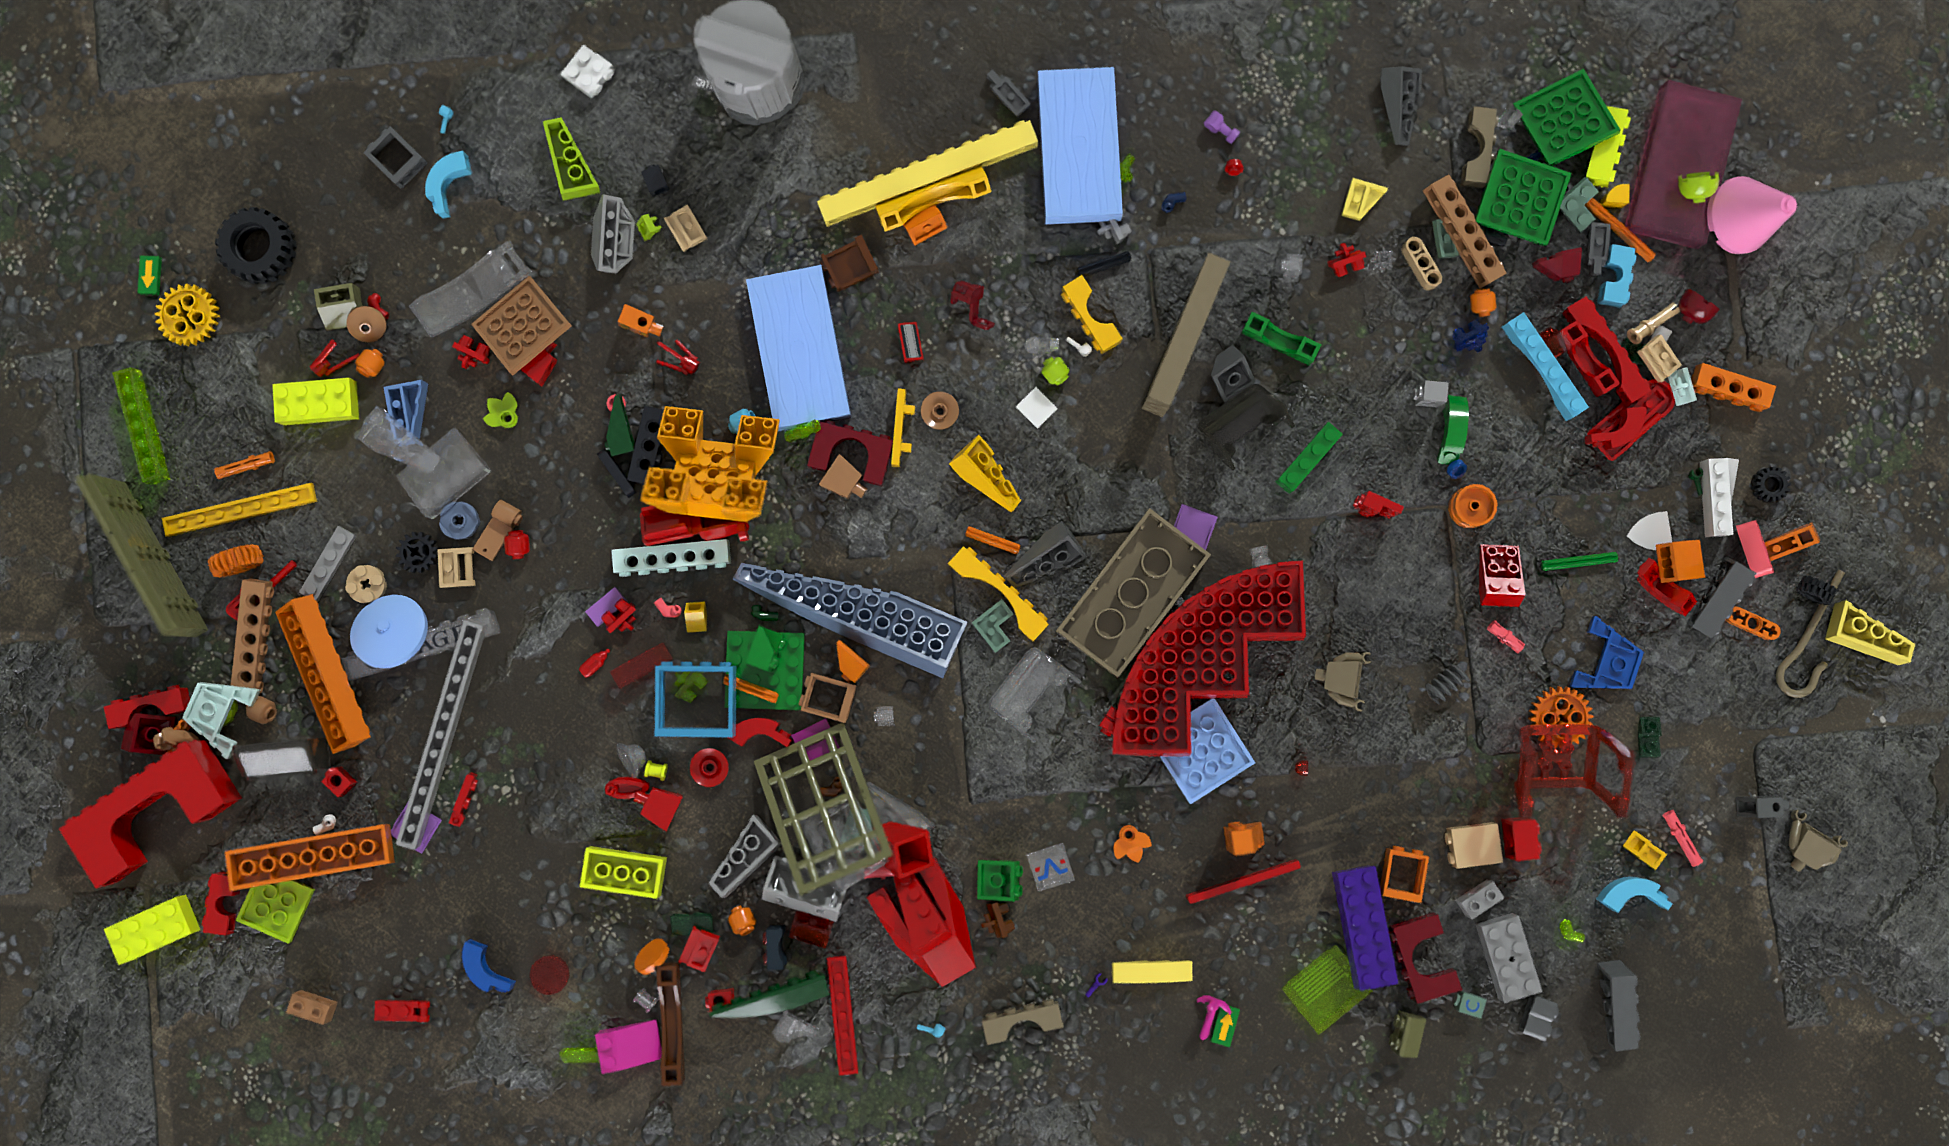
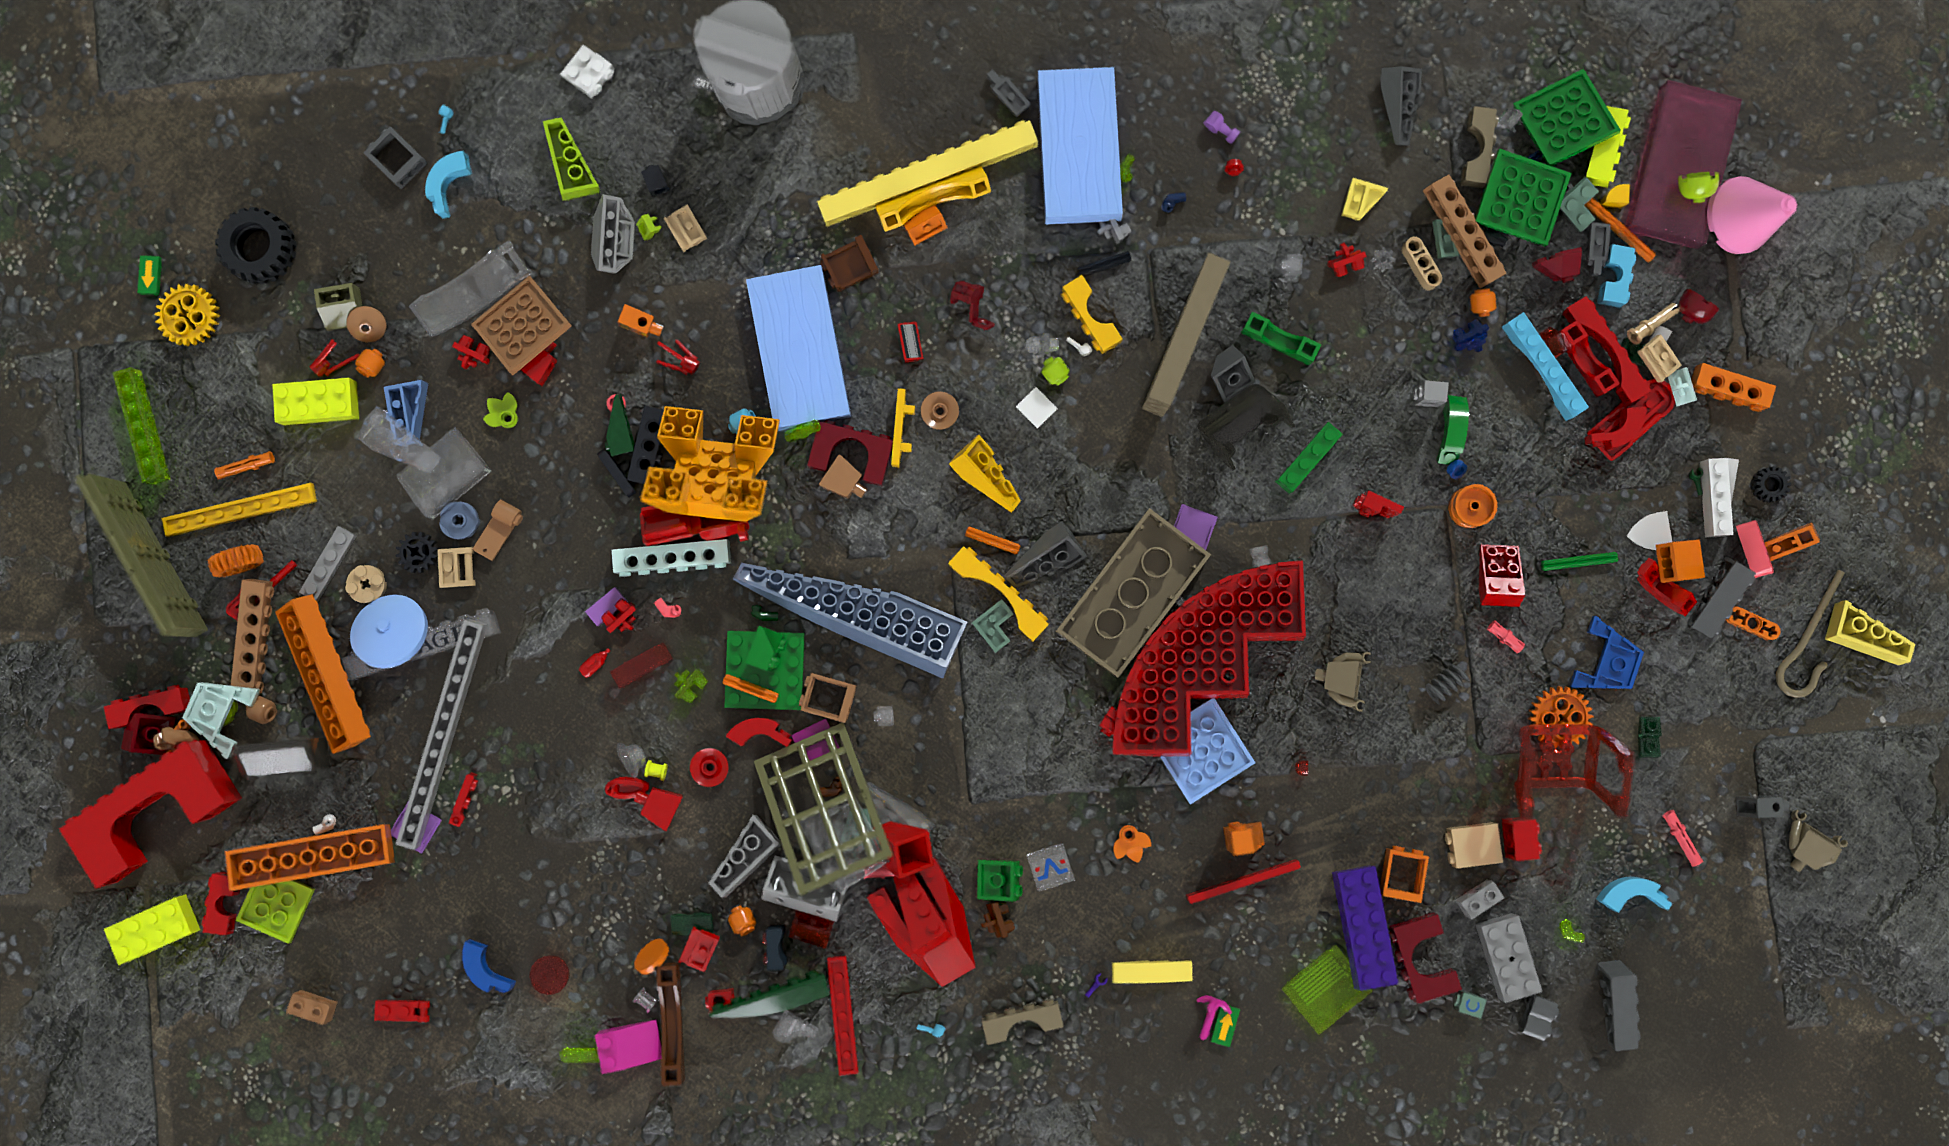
(347, 781): red brick -> none
(373, 301): red arm -> none
(516, 544): red head -> none
(623, 872): neon yellow brick -> none
(661, 730): dark azure window -> none
(696, 616): yellow brick -> none
(850, 663): orange slope -> none
(1025, 687): clear windscreen -> none
(1407, 1034): olive slope -> none
(1644, 850): yellow slope -> none
(1816, 590): black tyre -> none

